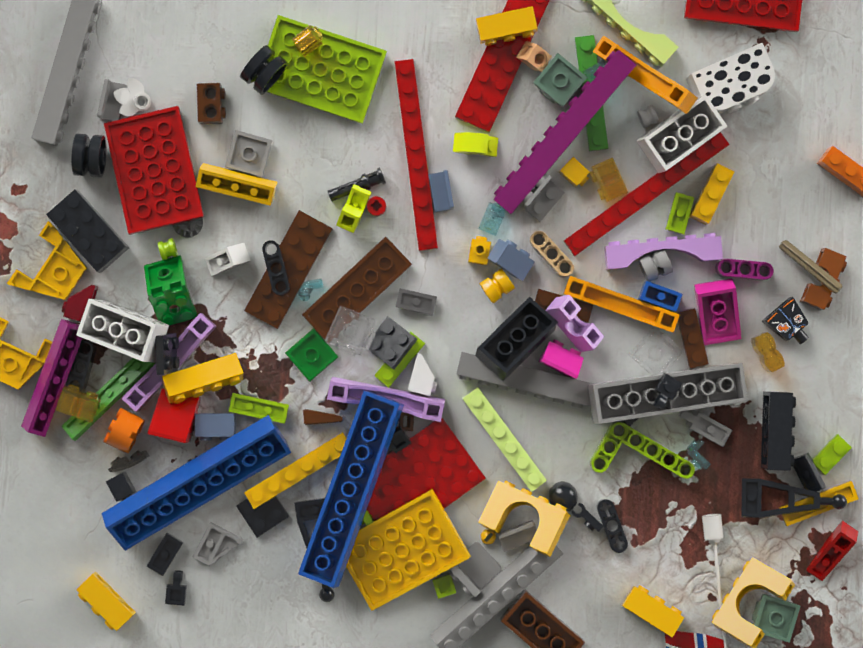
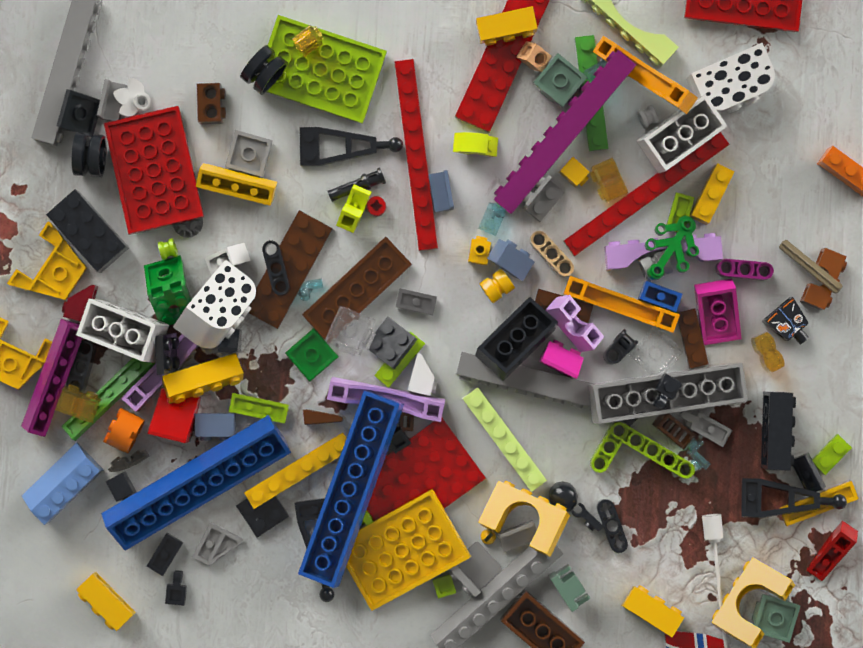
(61, 483): none -> medium blue slope
(78, 113): none -> black plate
(217, 307): none -> white brick
(232, 344): none -> black slope
(311, 146): none -> black plate
(569, 587): none -> sand green panel
(620, 346): none -> black piece
(661, 419): none -> reddish brown slope
(674, 245): none -> green plant

